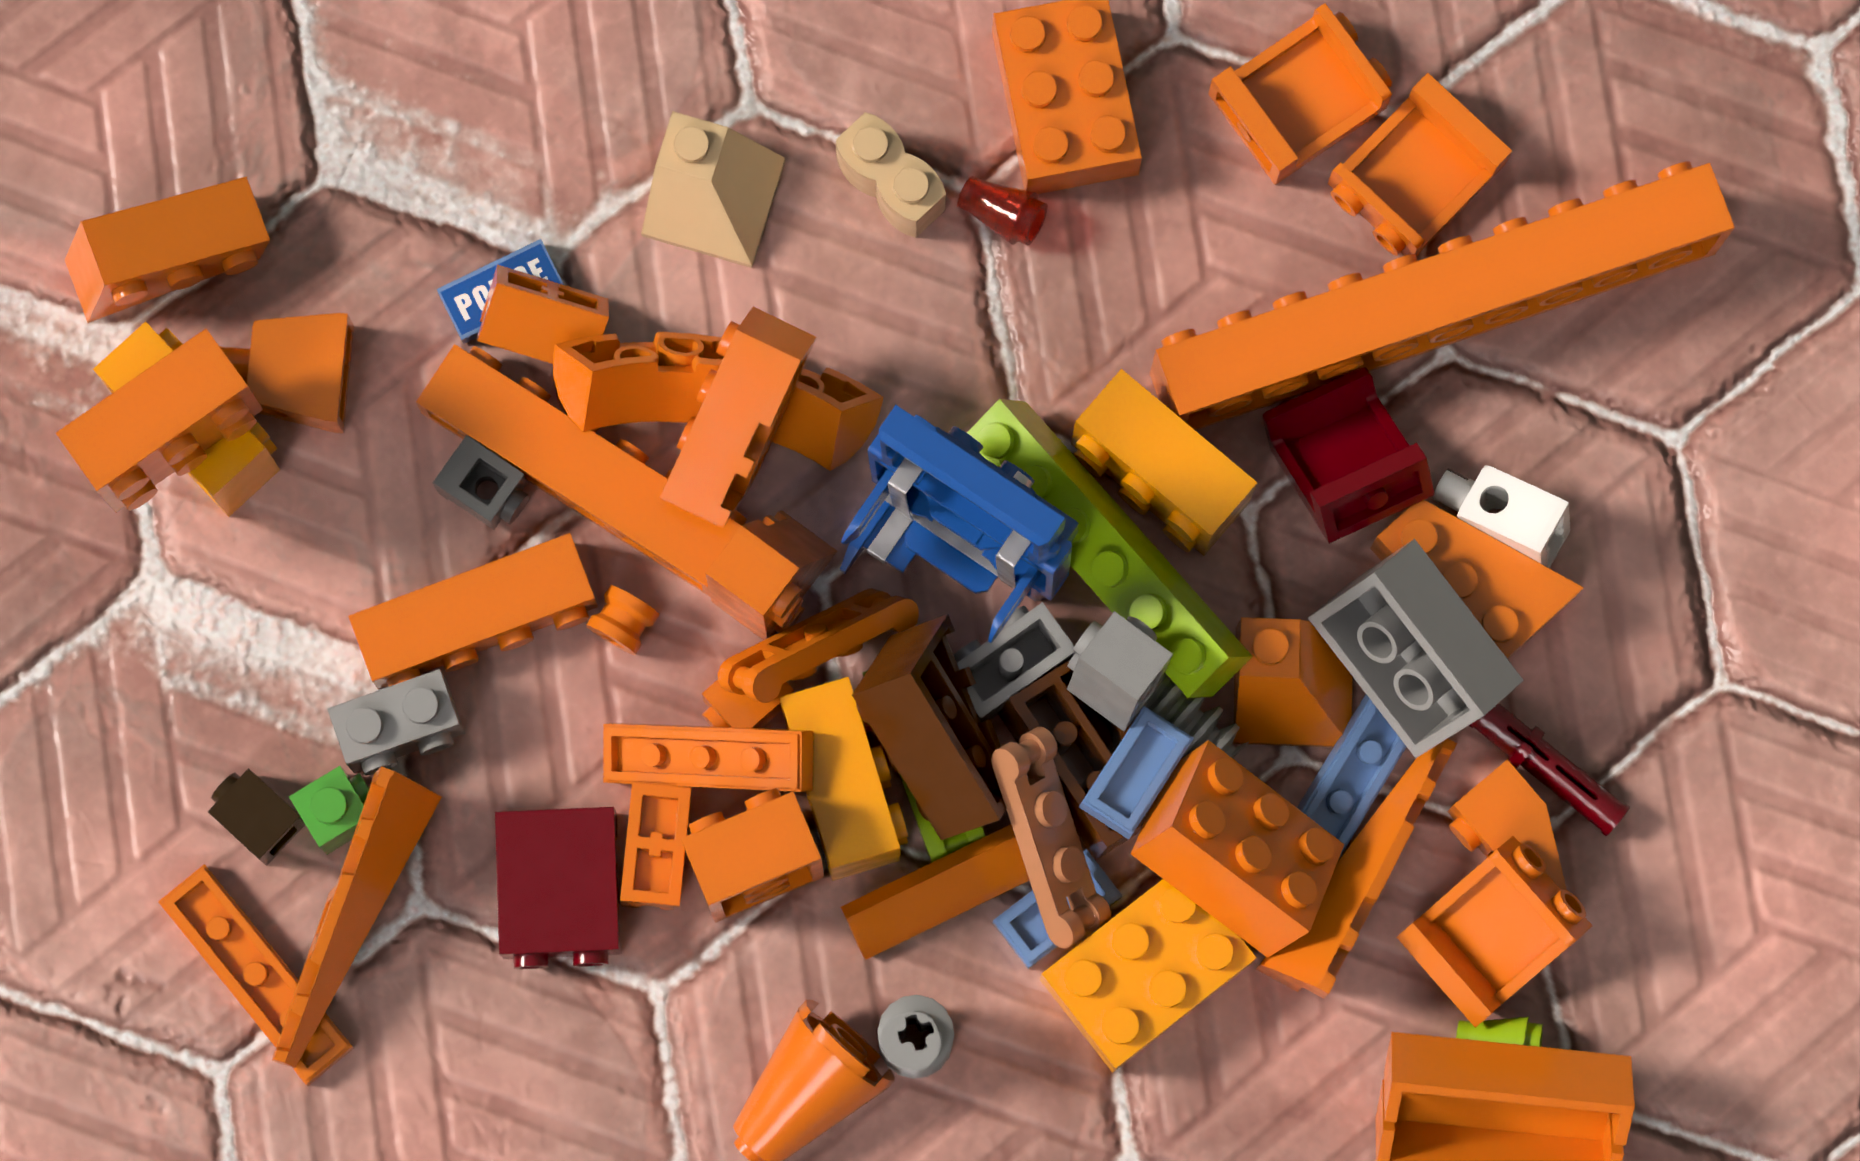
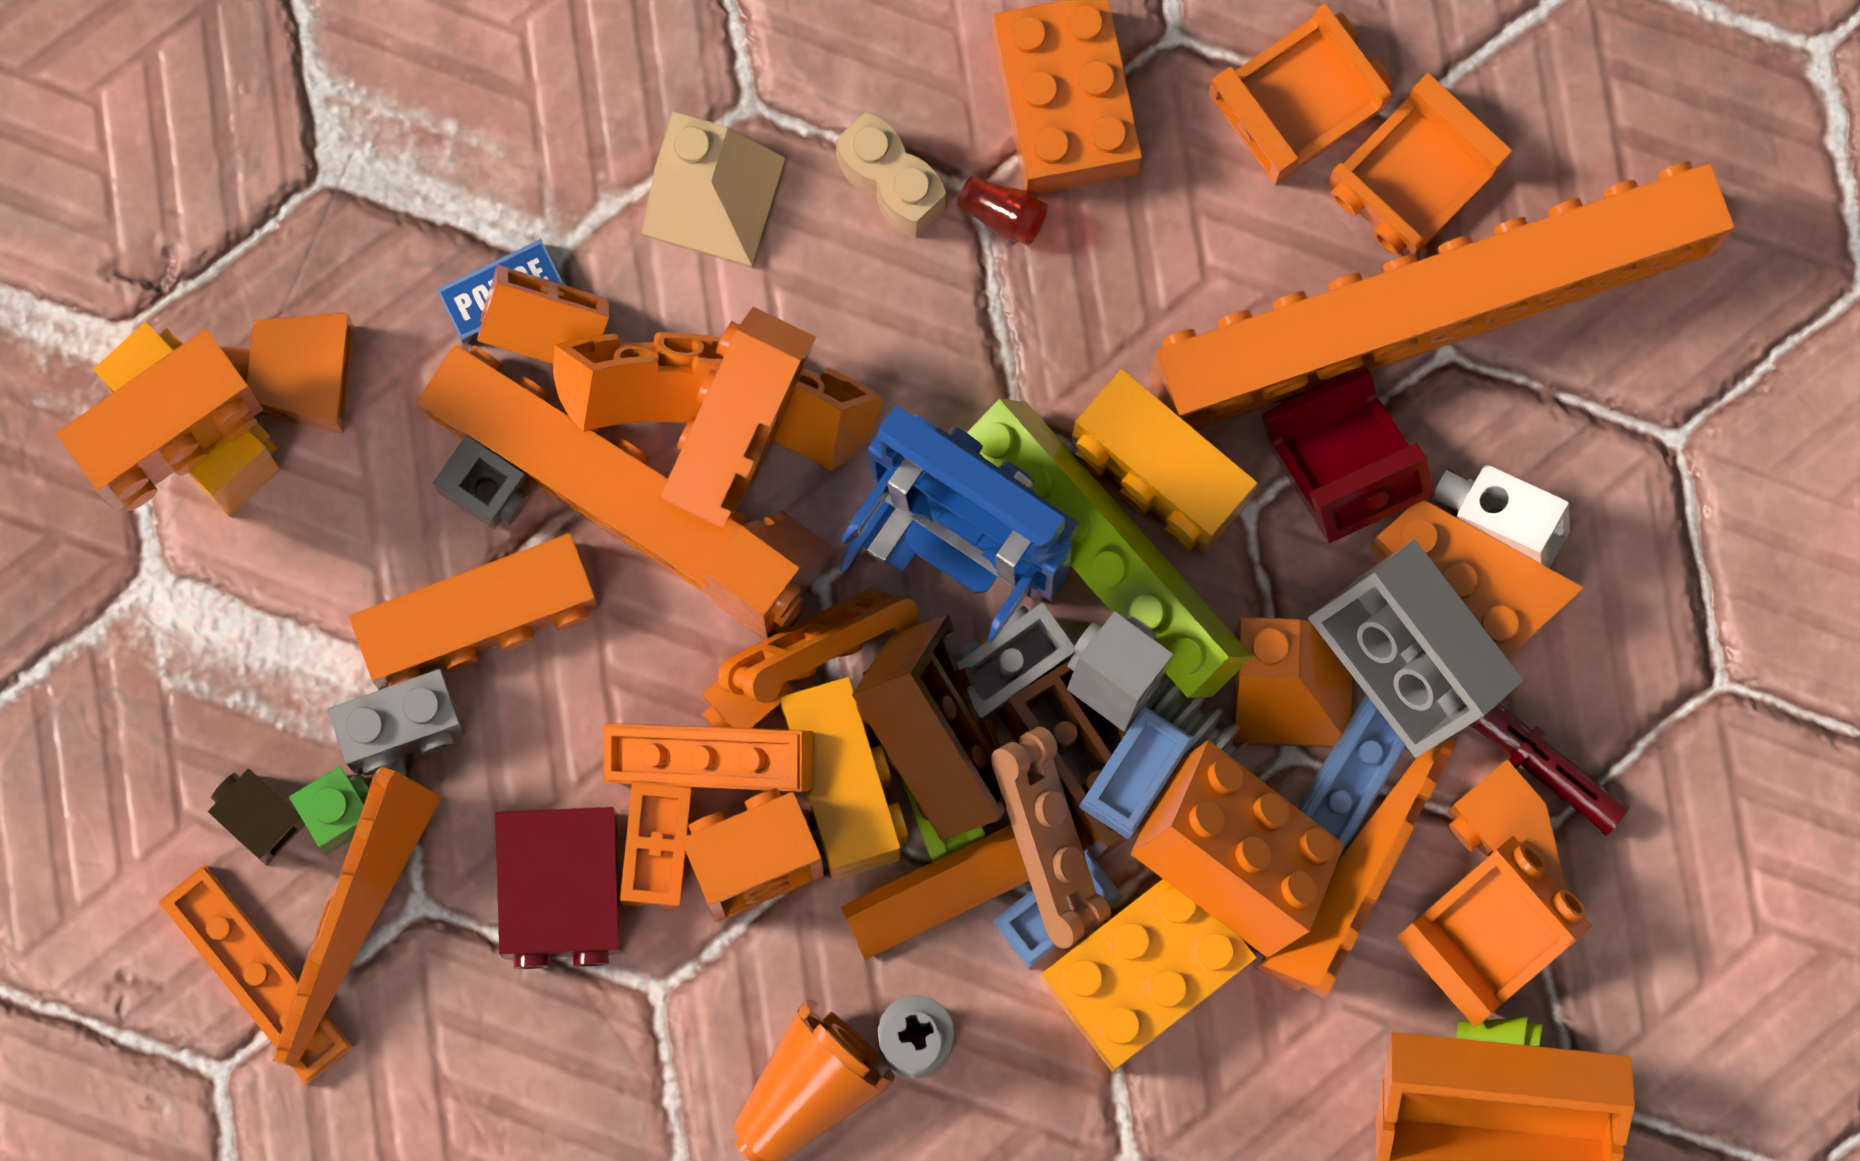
(165, 246): orange wedge -> none
(622, 620): orange wheel -> none

